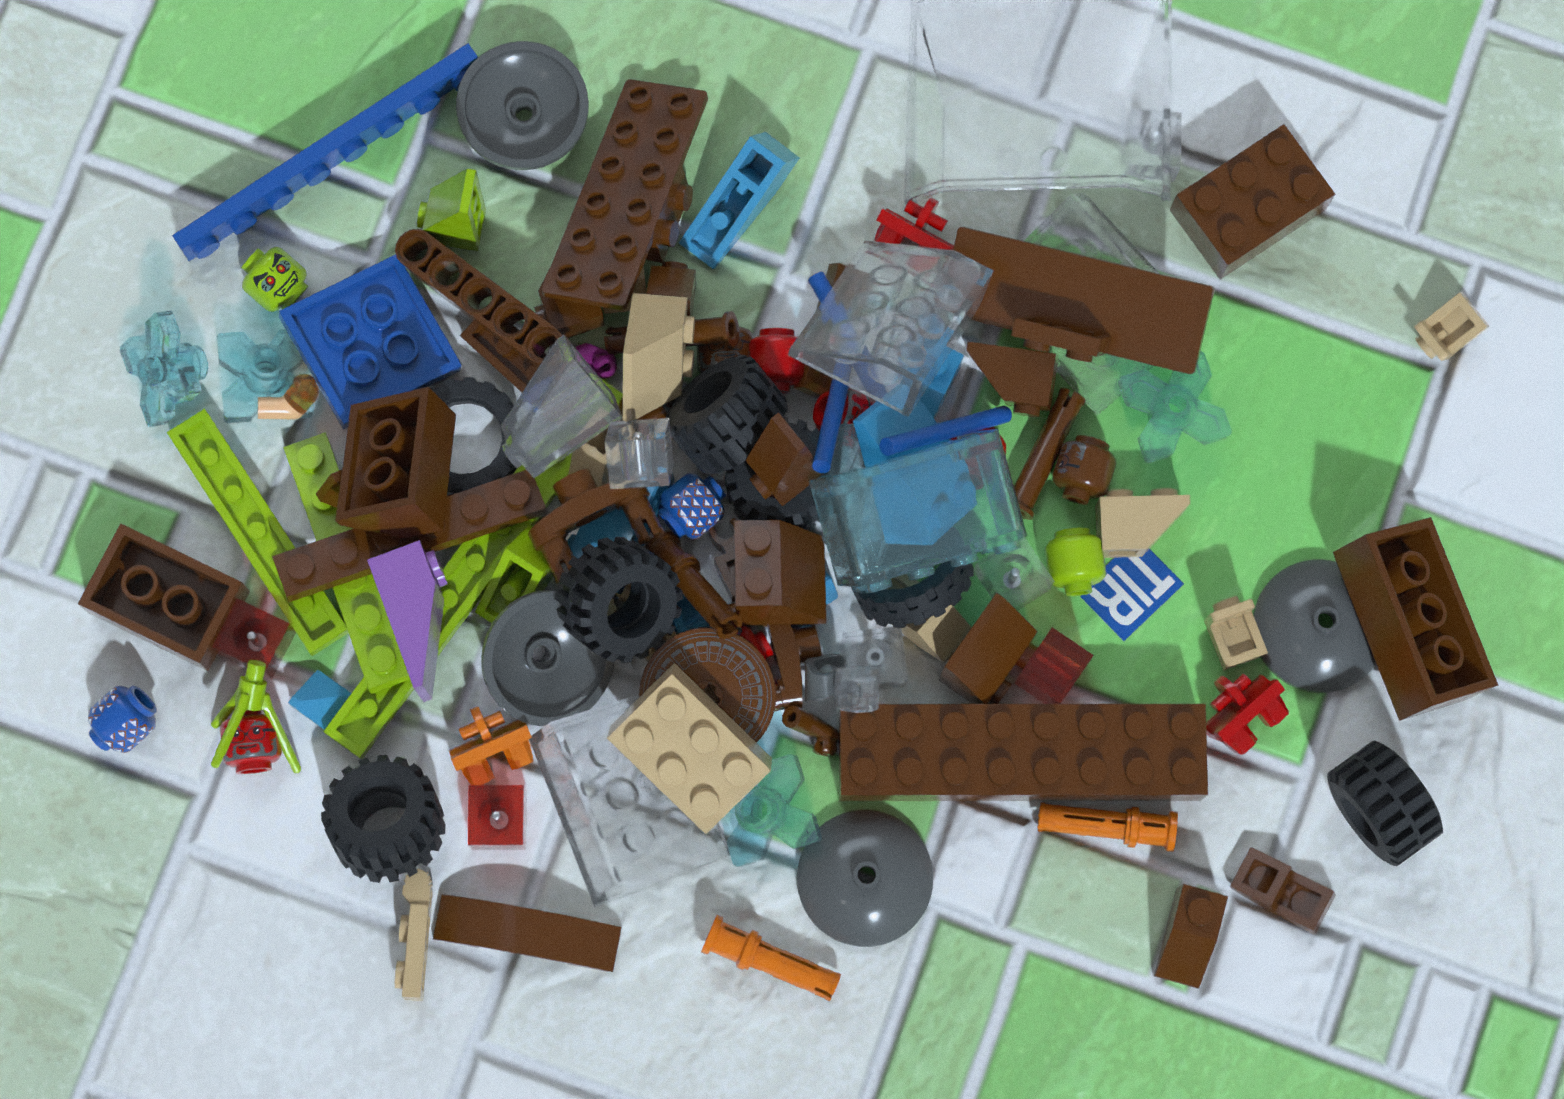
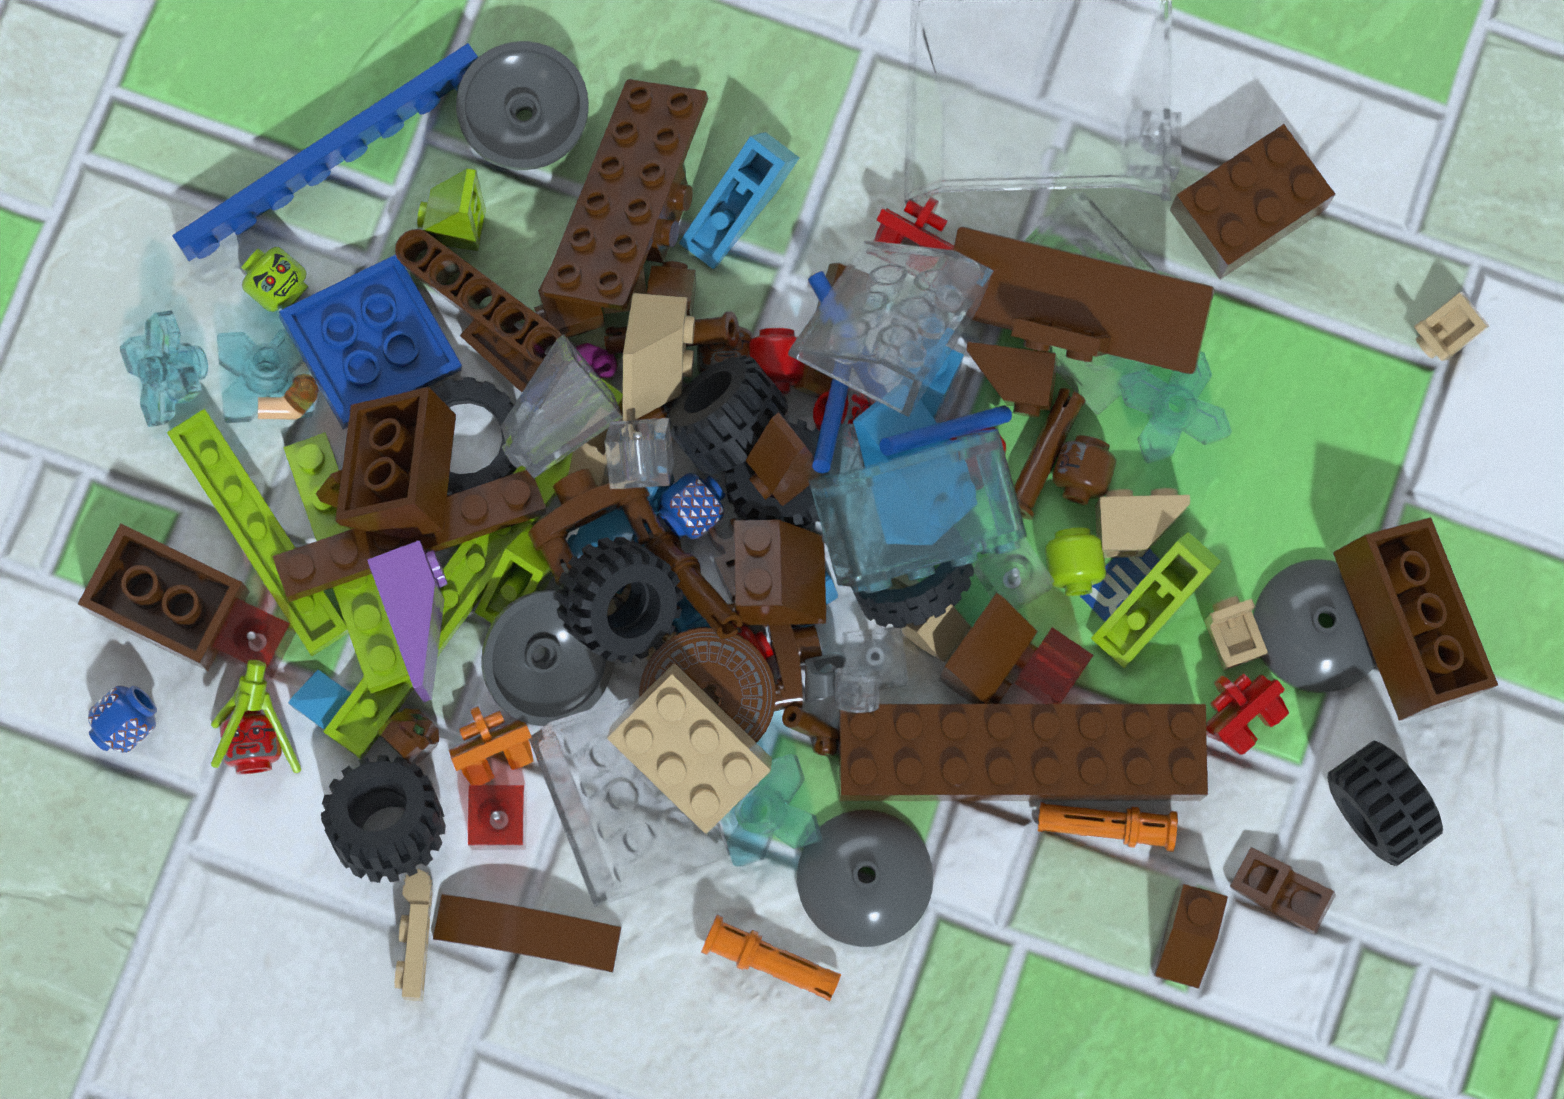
(411, 735): none -> reddish brown rock
(1156, 599): none -> lime slope

